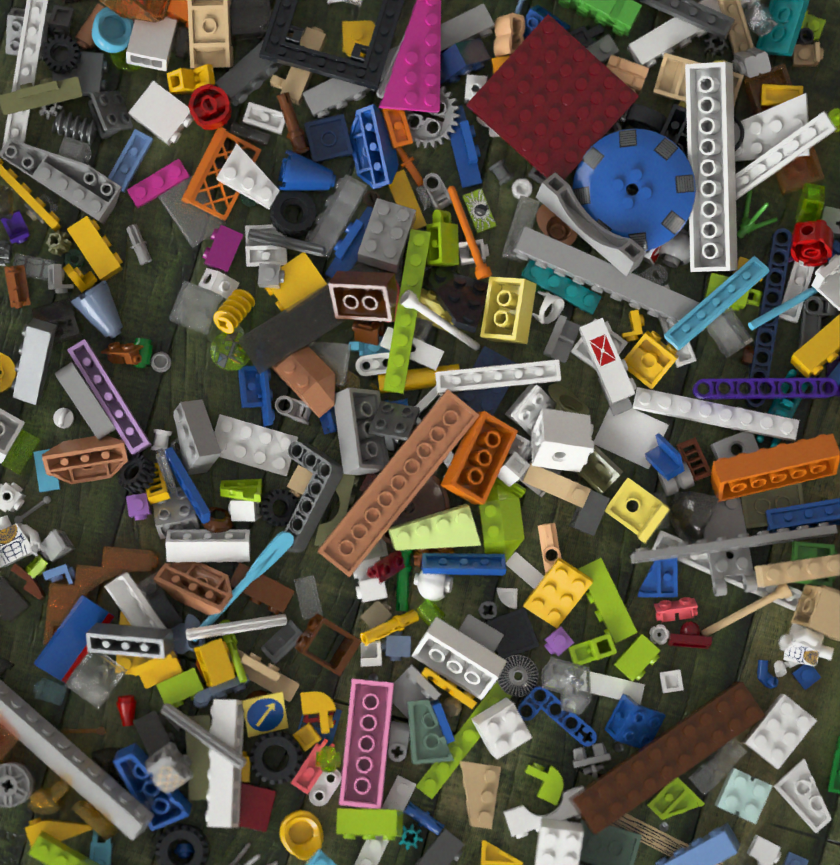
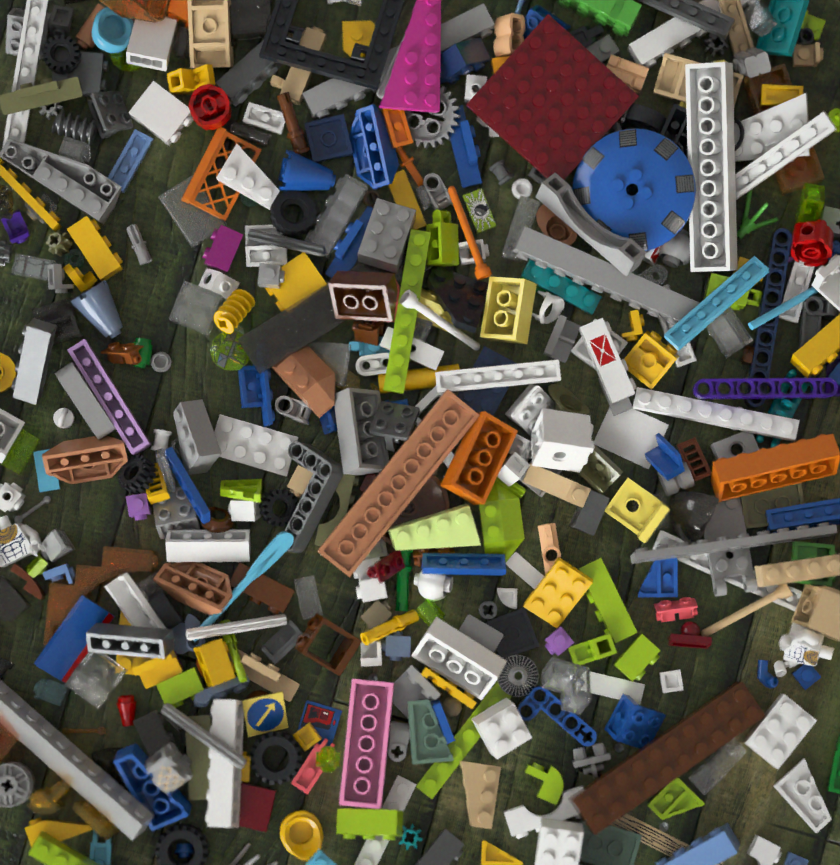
(17, 286): dark orange hinge -> none
(158, 183): dark pink plate -> none
(320, 704): yellow brick -> none
(324, 786): white plate -> none
(424, 818): blue pin -> none
(659, 629): white plate -> none
(743, 795): light aqua piece -> none

